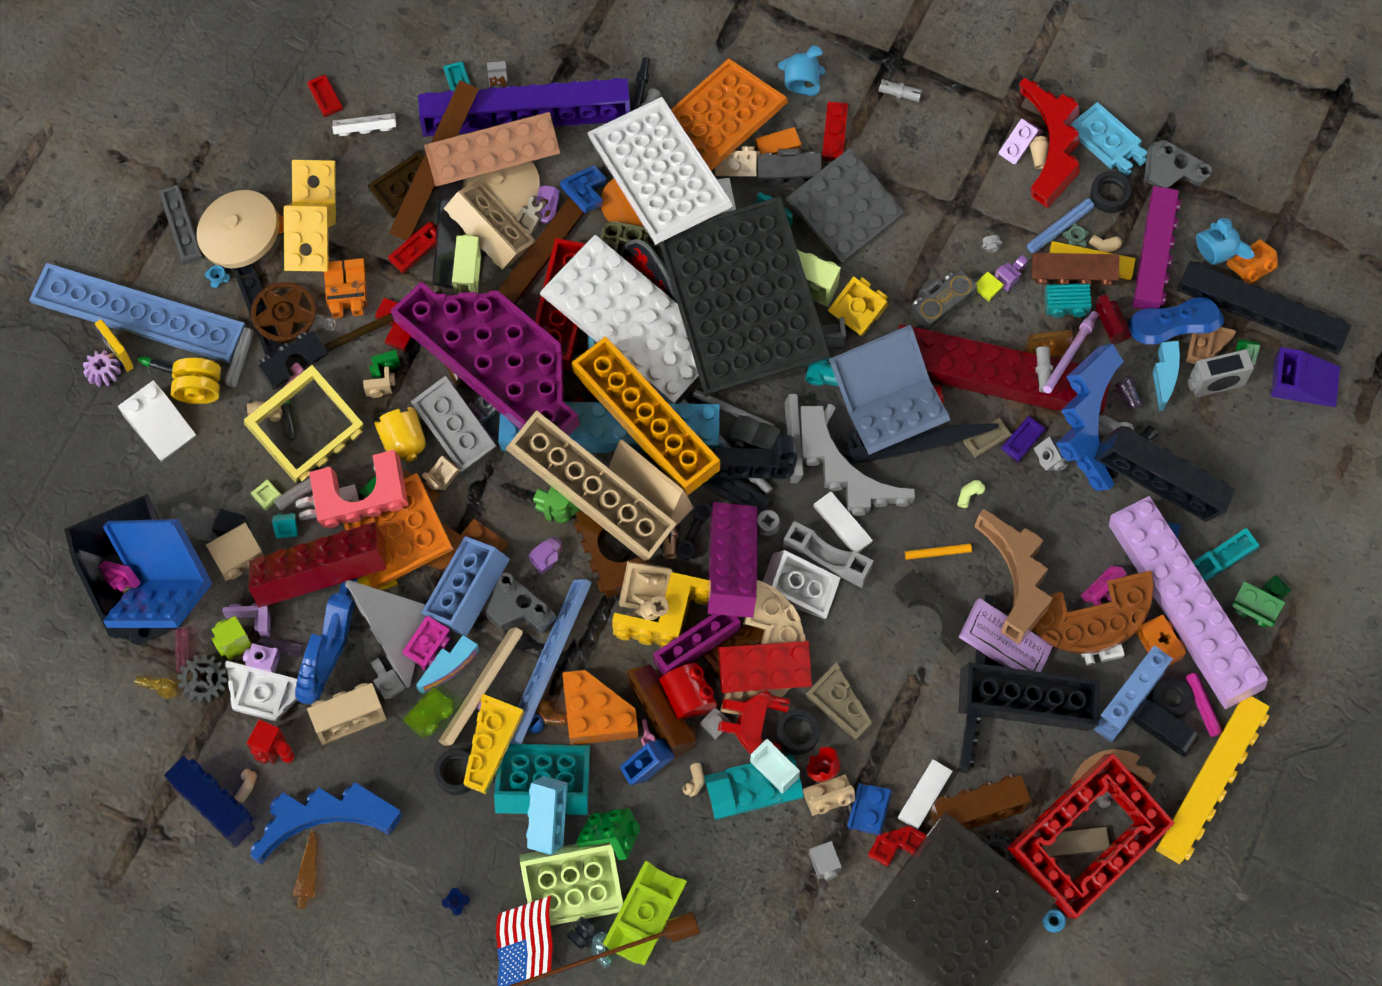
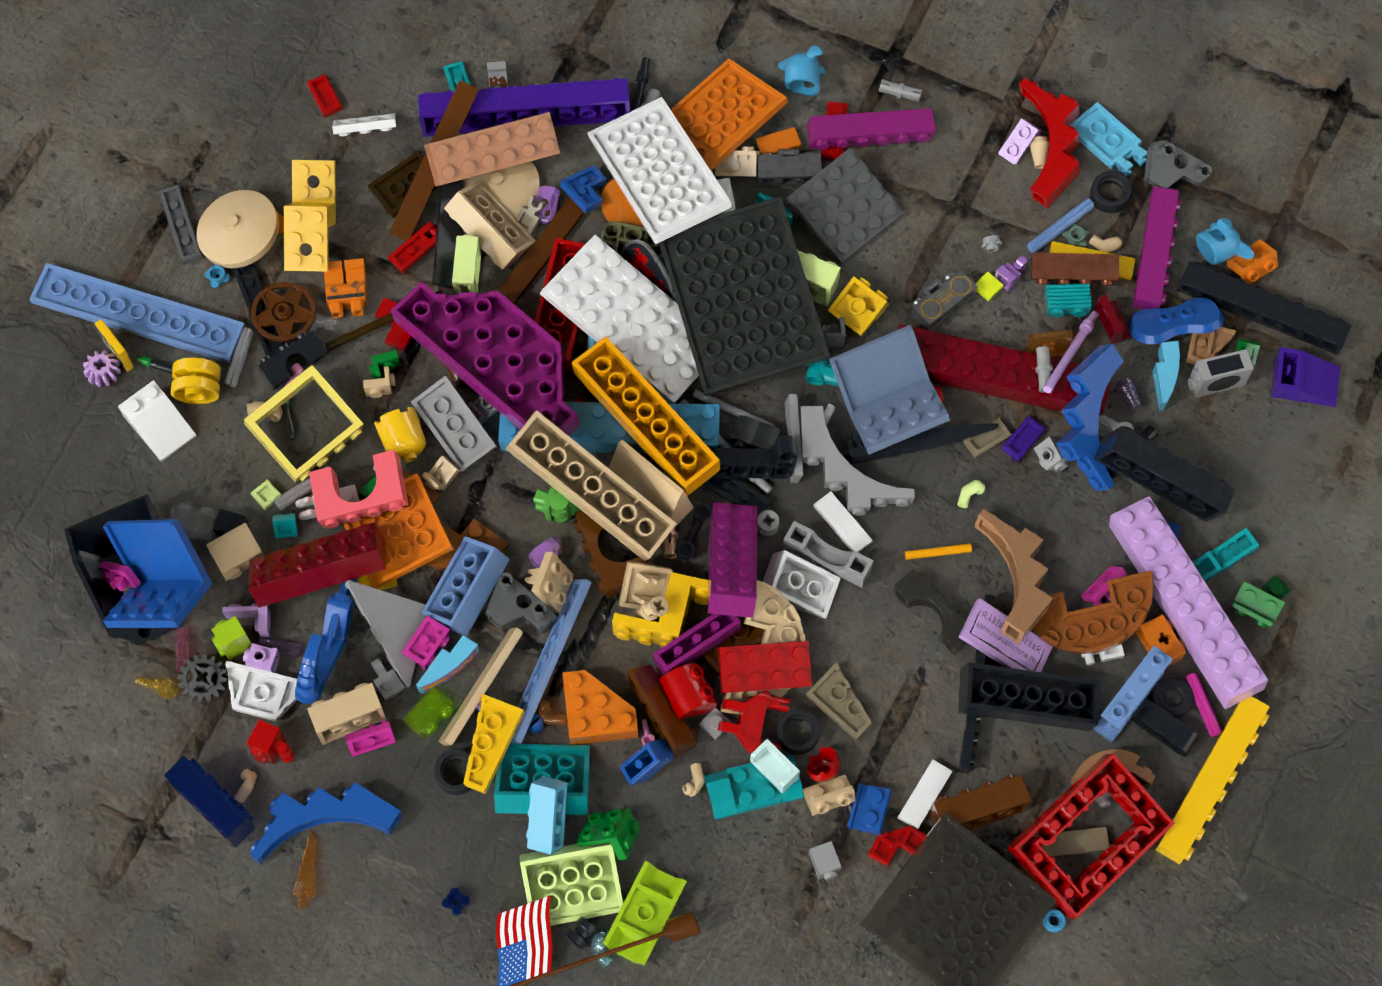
(370, 738): none -> dark pink plate
(551, 581): none -> tan plate
(870, 128): none -> magenta brick

